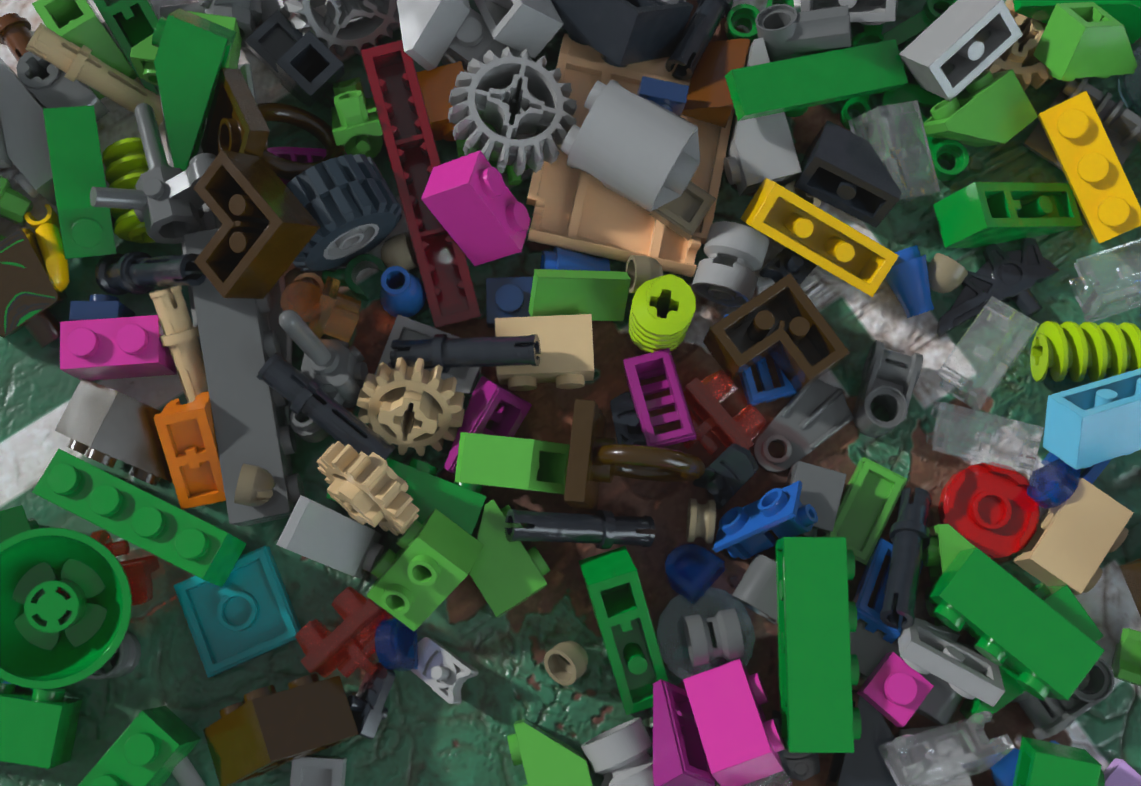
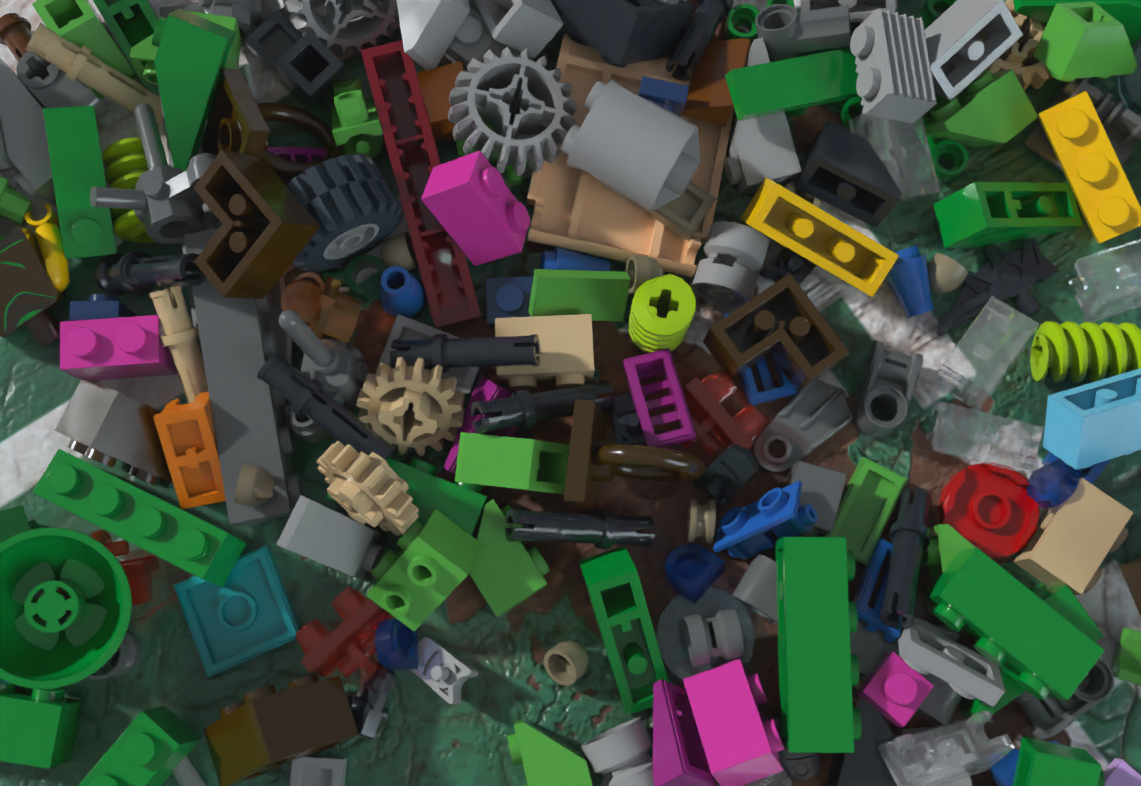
(525, 408): none -> black pin
(893, 66): none -> light grey brick

